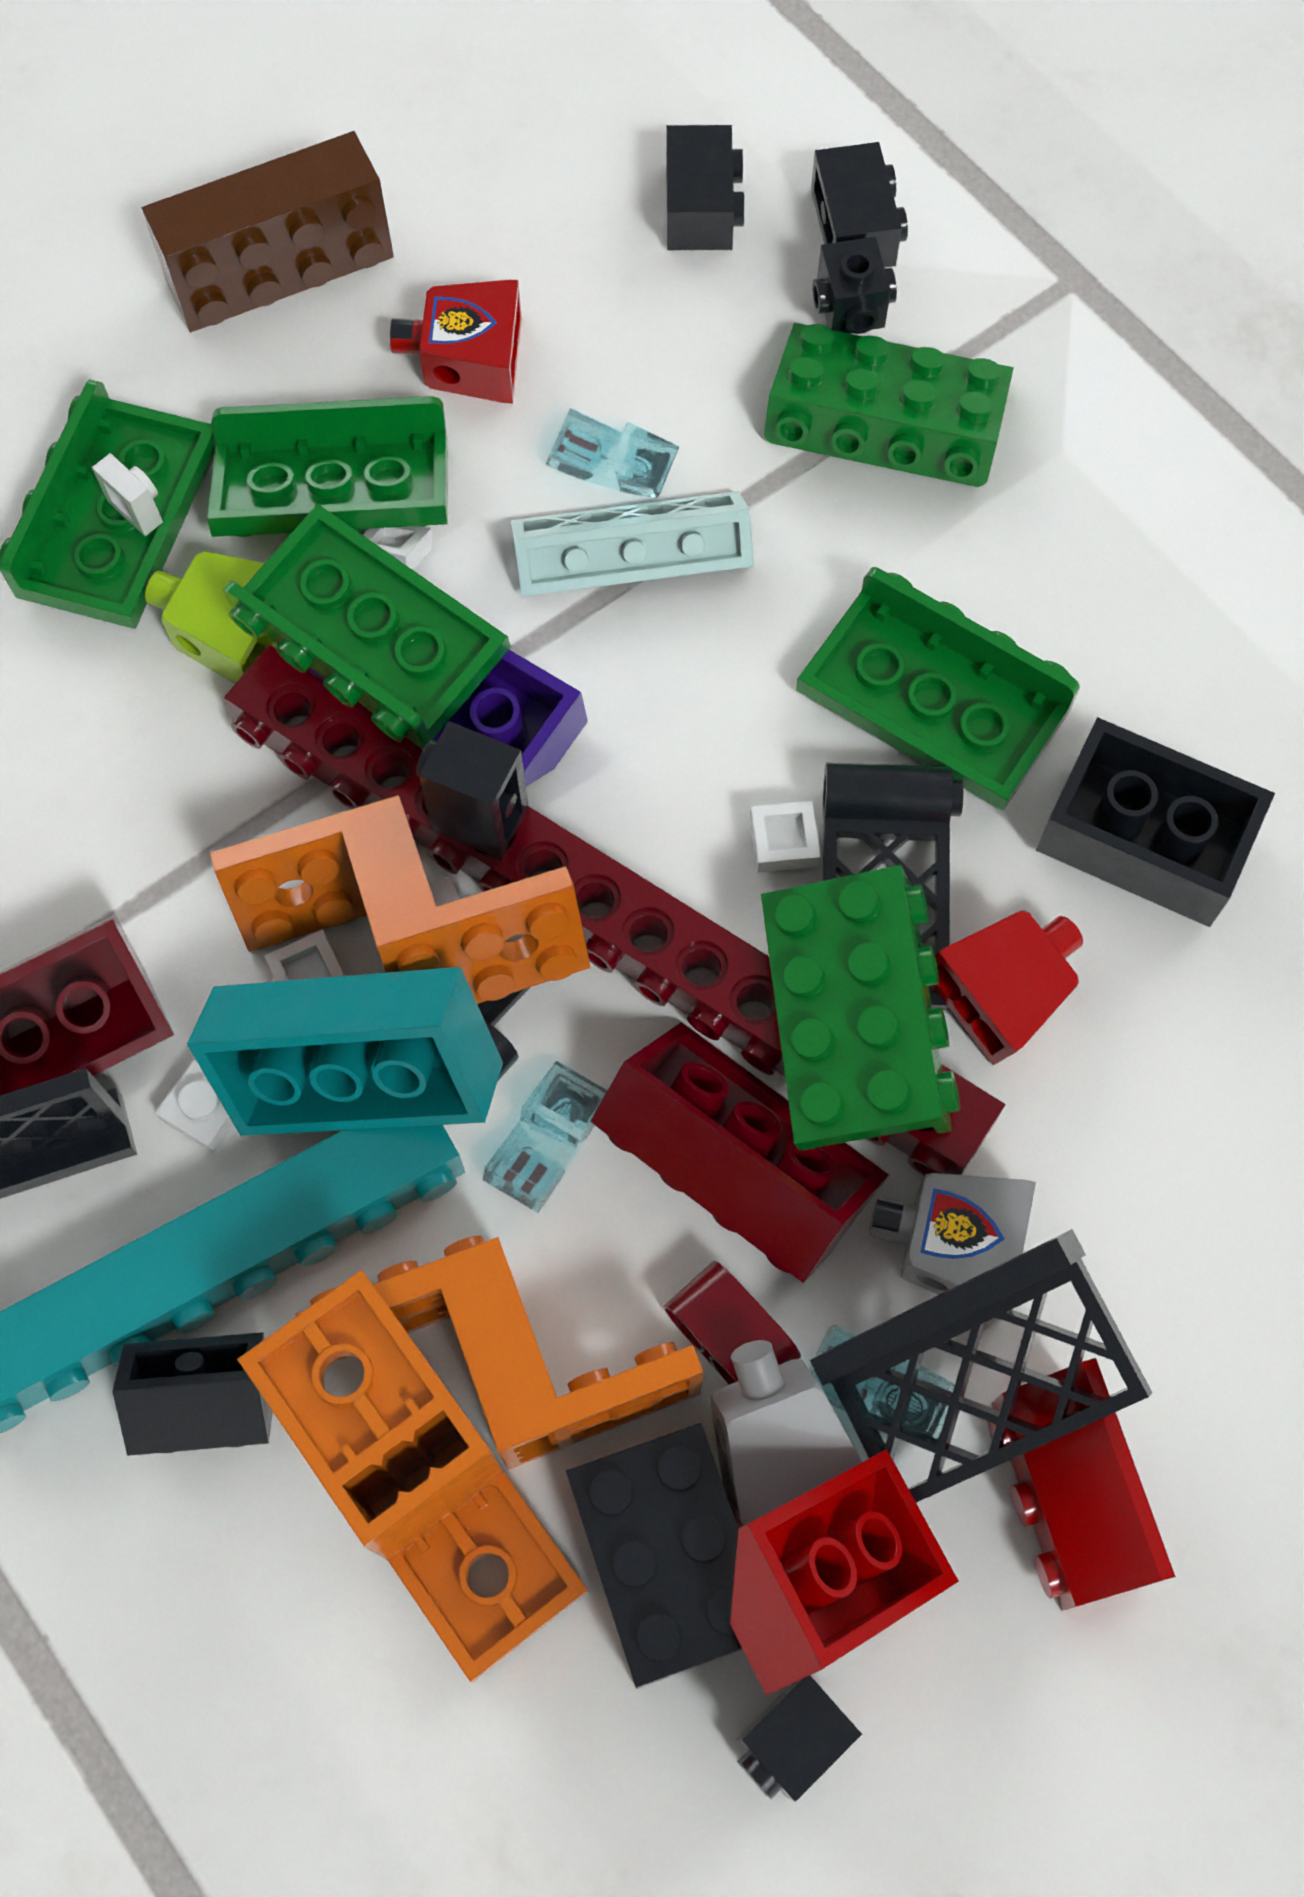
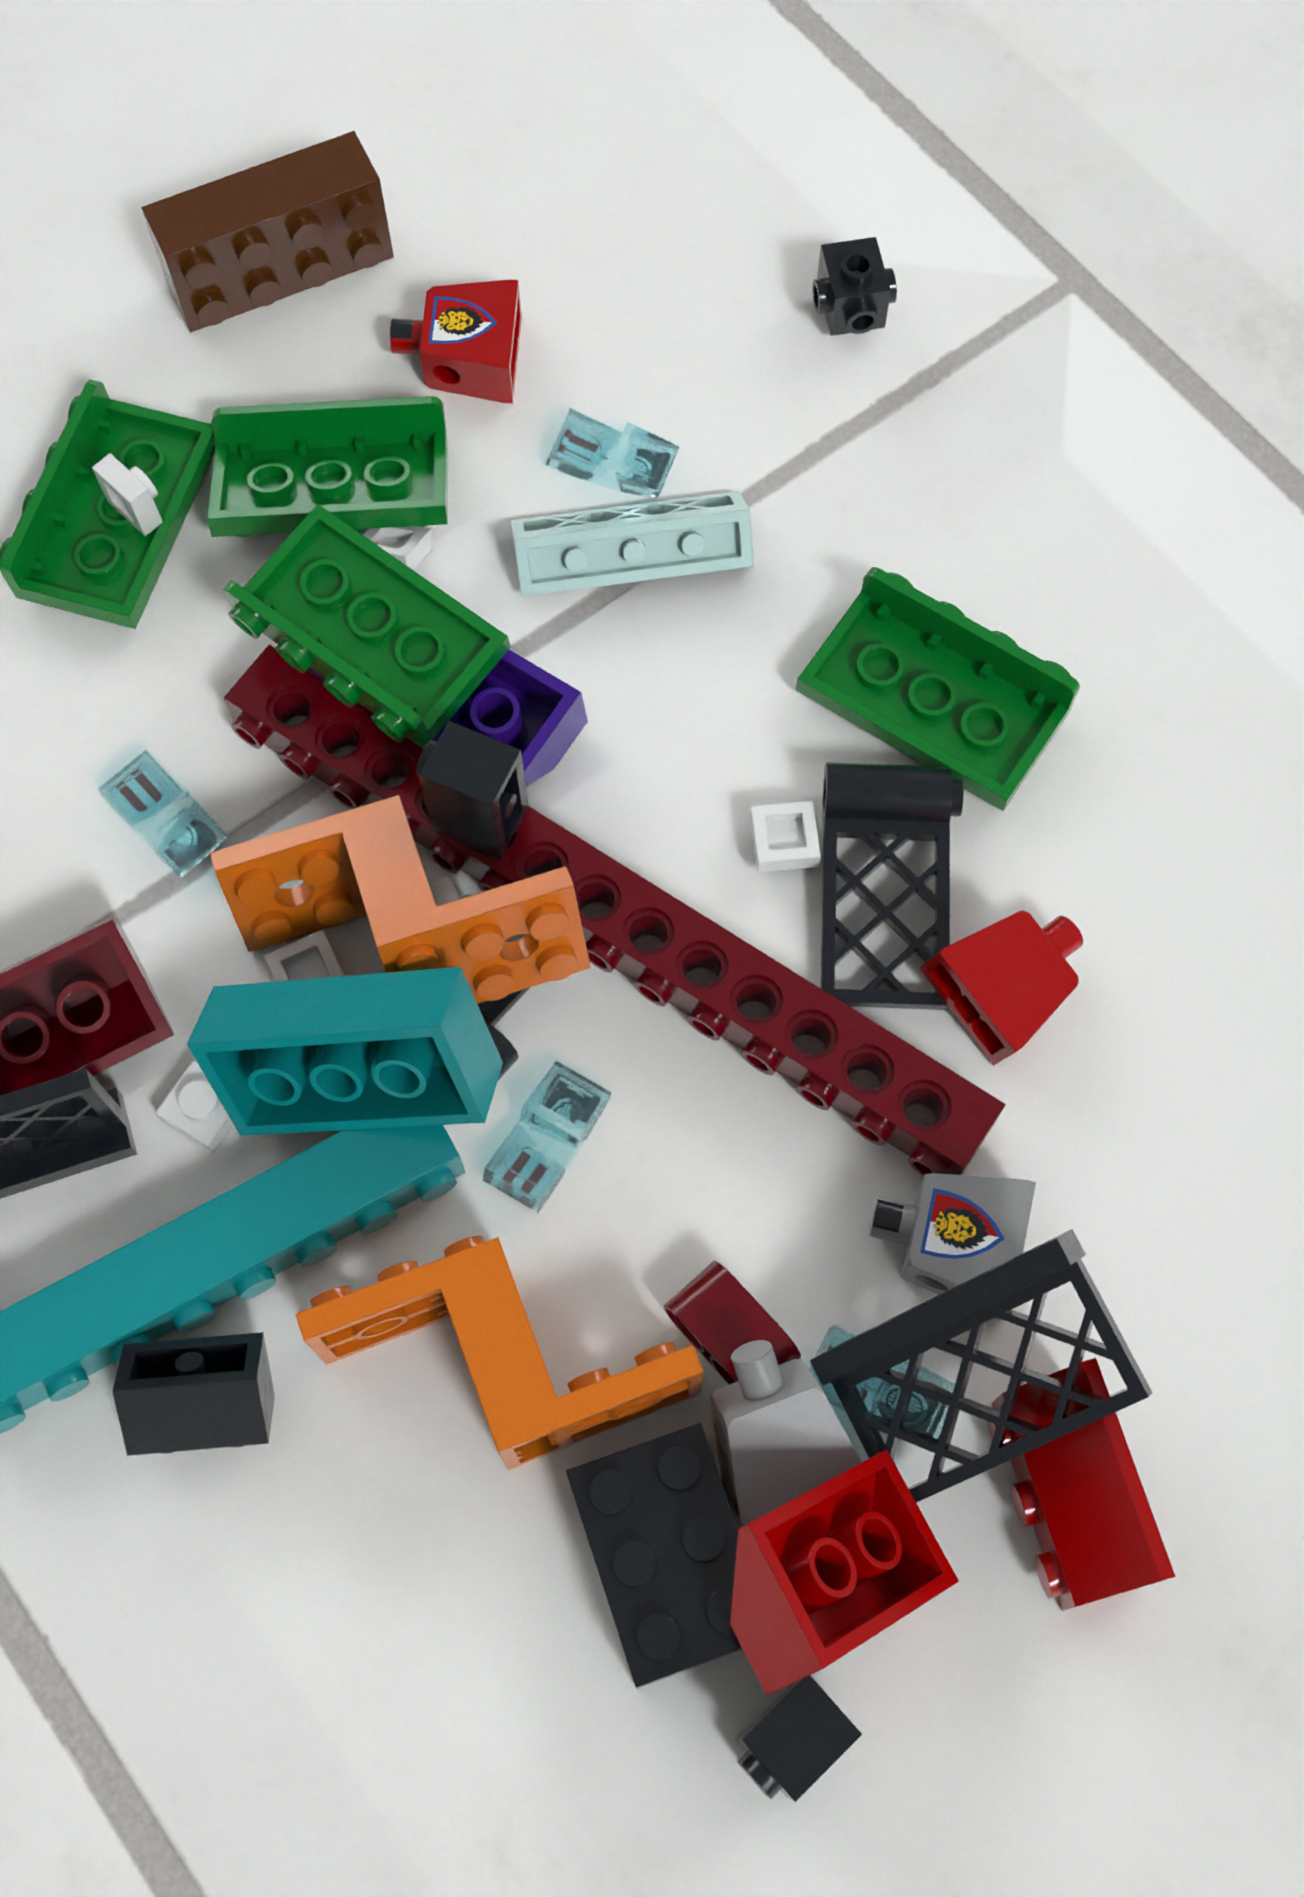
(162, 814): none -> clear light blue slope
(198, 613): lime torso -> none
(412, 1474): orange bracket -> none
(701, 187): black brick -> none
(733, 1150): dark red slope -> none
(856, 198): black brick -> none
(857, 1009): green bracket -> none
(888, 404): green bracket -> none
(1155, 822): black brick -> none

